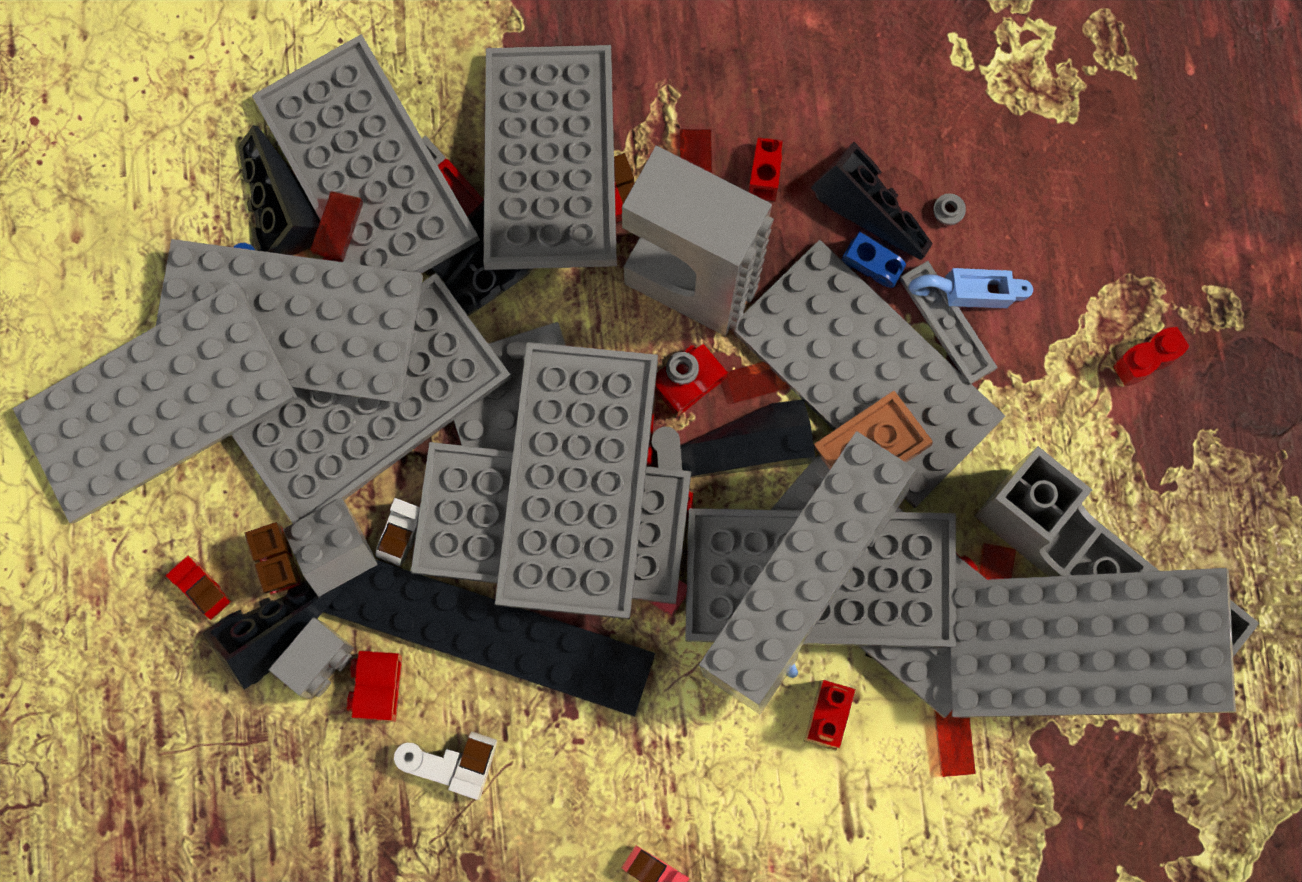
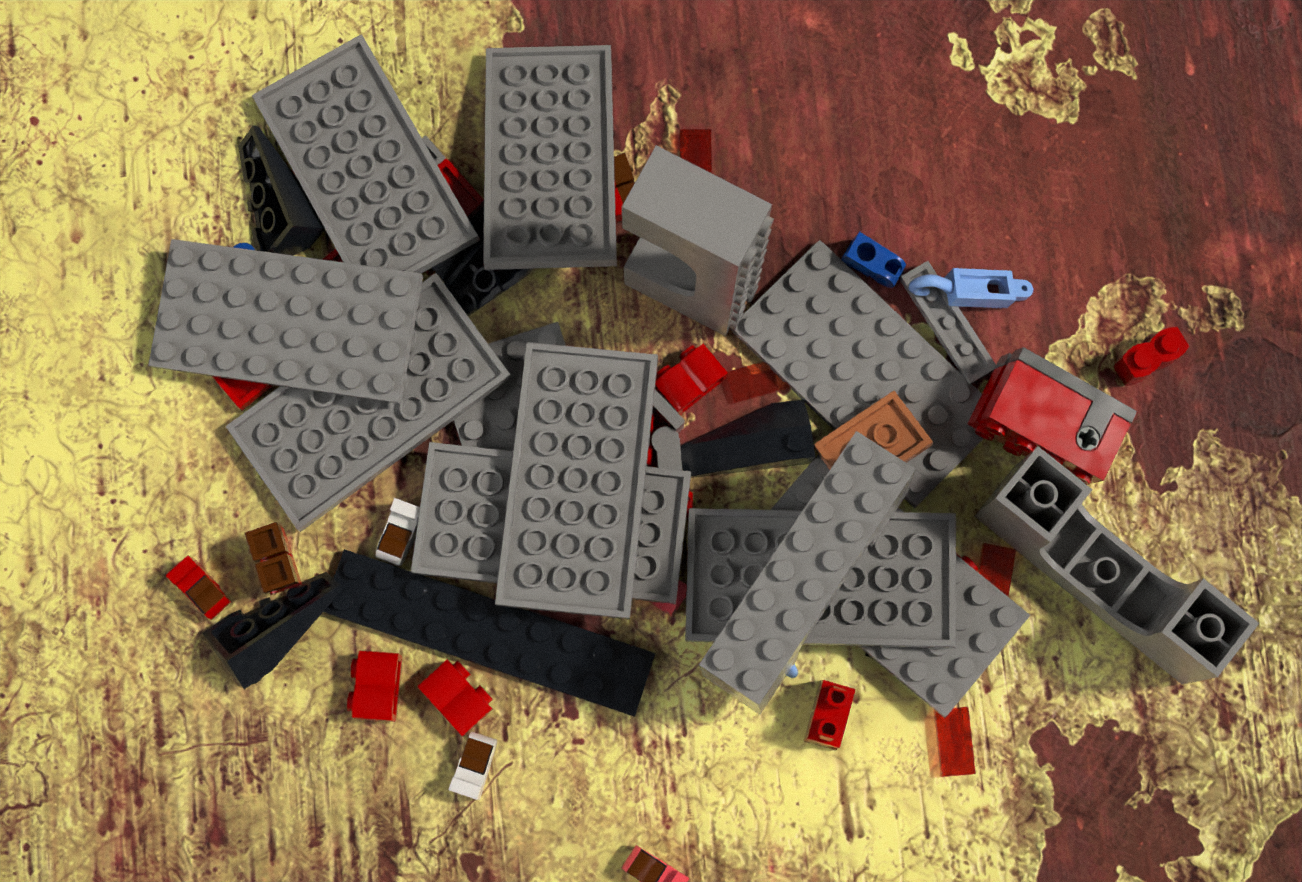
(154, 402): light grey plate -> none
(312, 659): light grey brick -> none
(329, 547): light grey brick -> none
(337, 226): clear red tile -> none
(416, 761): white leg -> none
(456, 697): none -> red brick
(667, 413): none -> light grey tile
(686, 359): light grey plate -> none
(766, 169): red leg -> none
(857, 193): black wedge -> none
(945, 217): light grey plate -> none
(1047, 407): none -> red piece
(1094, 645): light grey plate -> none

